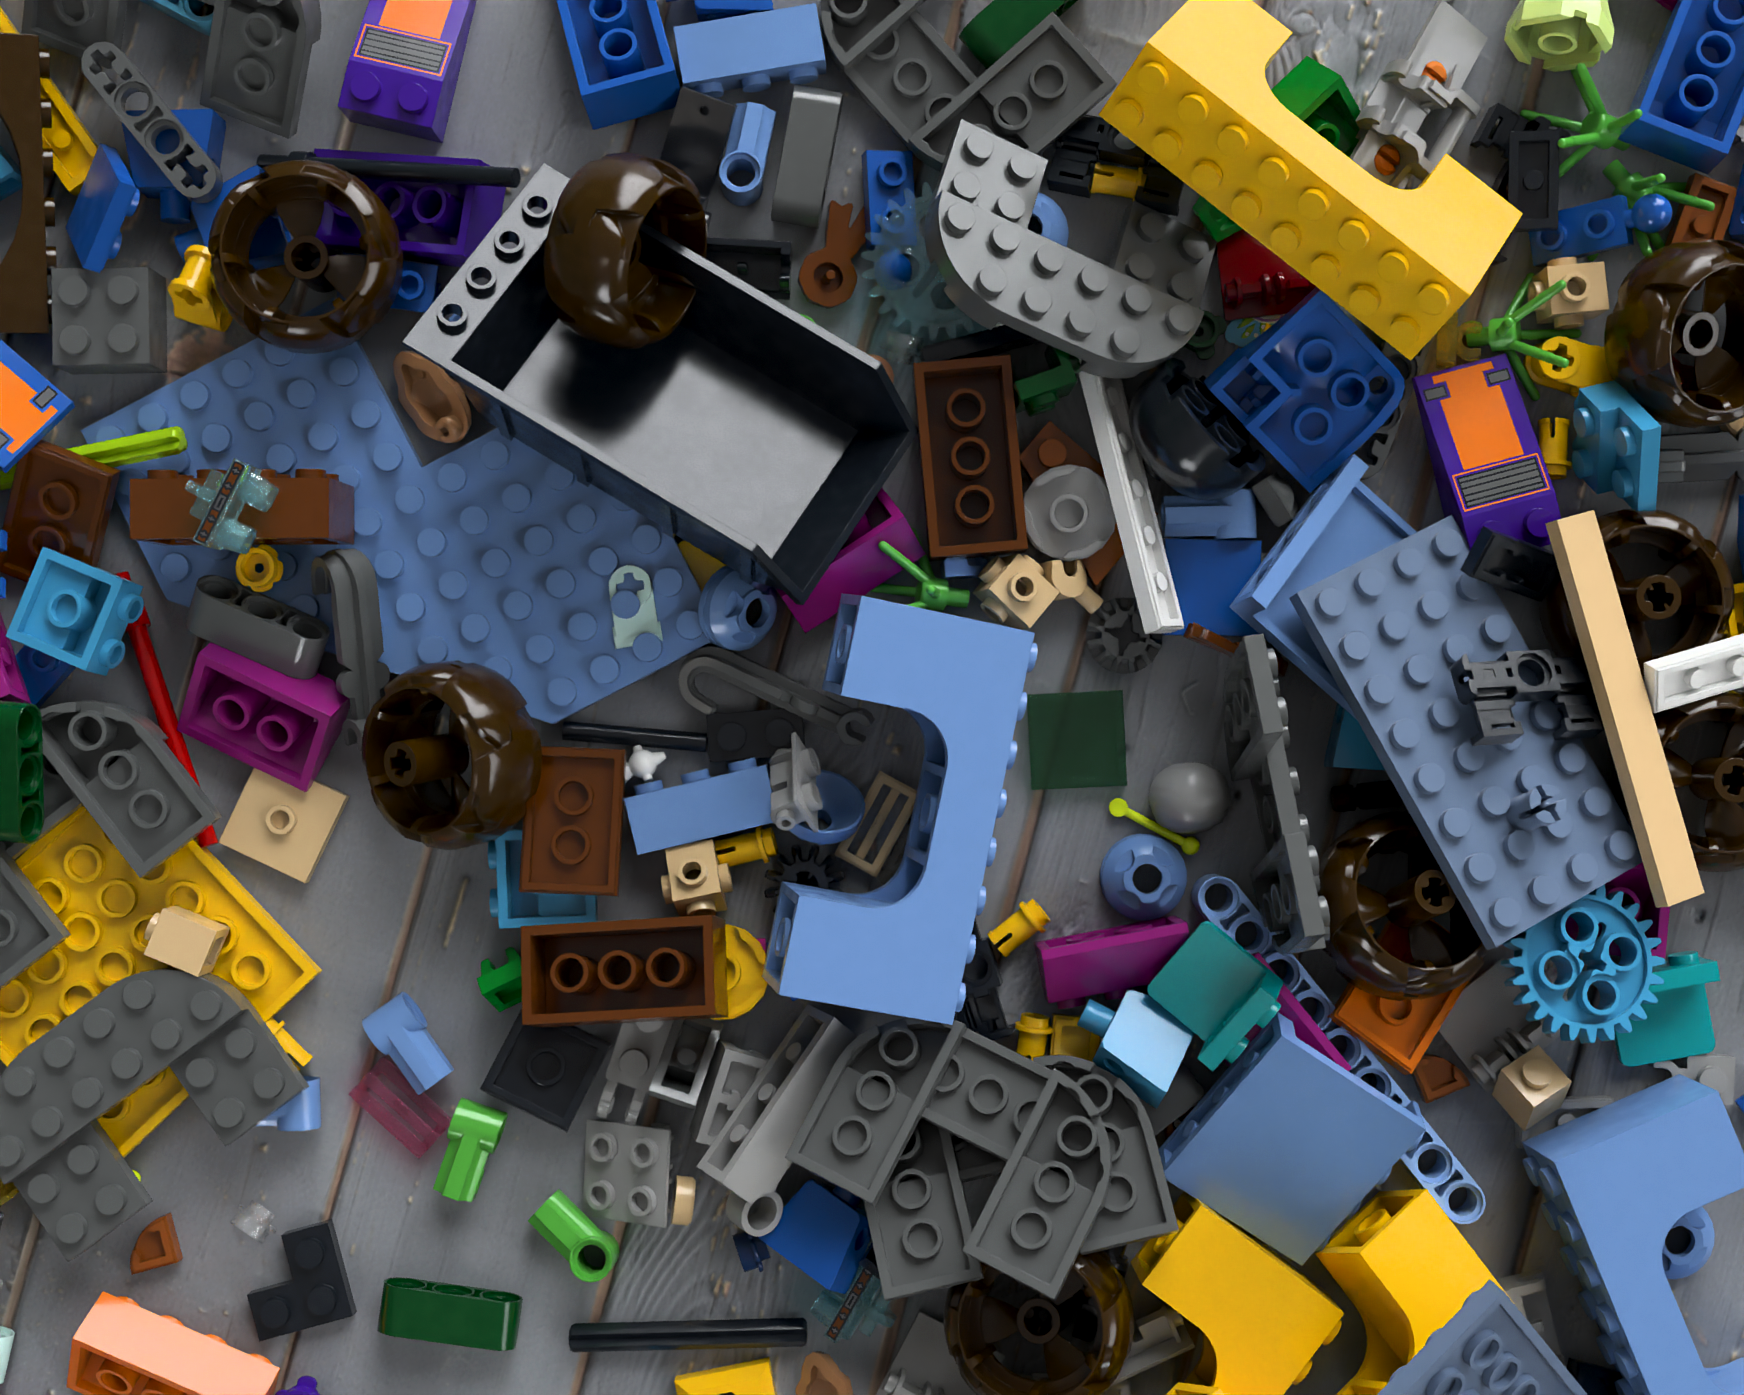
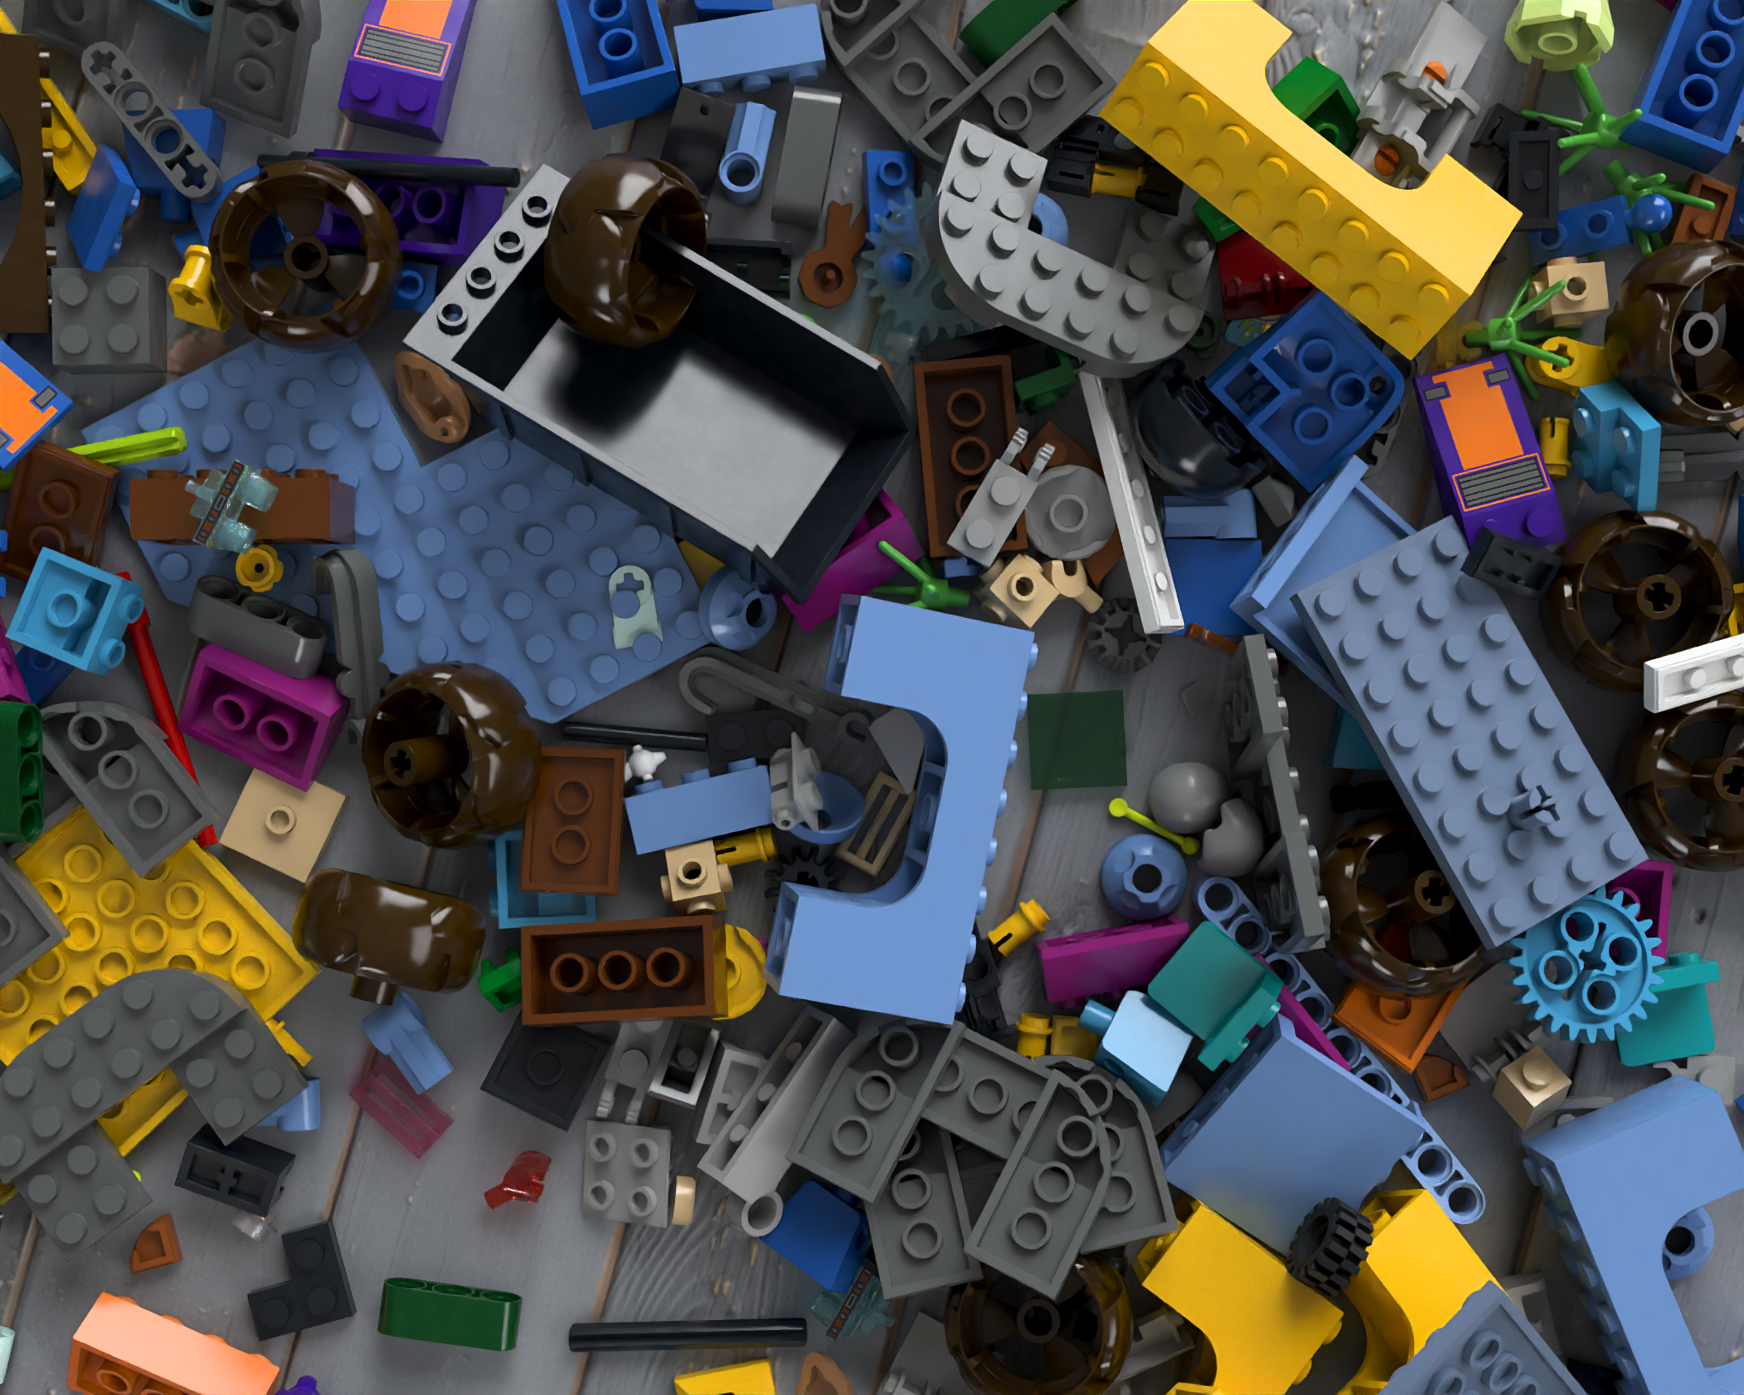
(185, 940): tan brick -> none
(236, 1174): none -> black hinge
(387, 934): none -> dark brown wheel
(472, 1136): bright green piece -> none
(519, 1180): none -> clear red piece
(570, 1232): bright green piece -> none
(750, 1251): dark blue plate -> none
(900, 744): none -> white sticker
(998, 504): none -> light grey hinge
(1236, 844): none -> light grey hair
(1330, 1247): none -> black tyre
(1498, 686): black piece -> none
(1625, 709): tan tile -> none

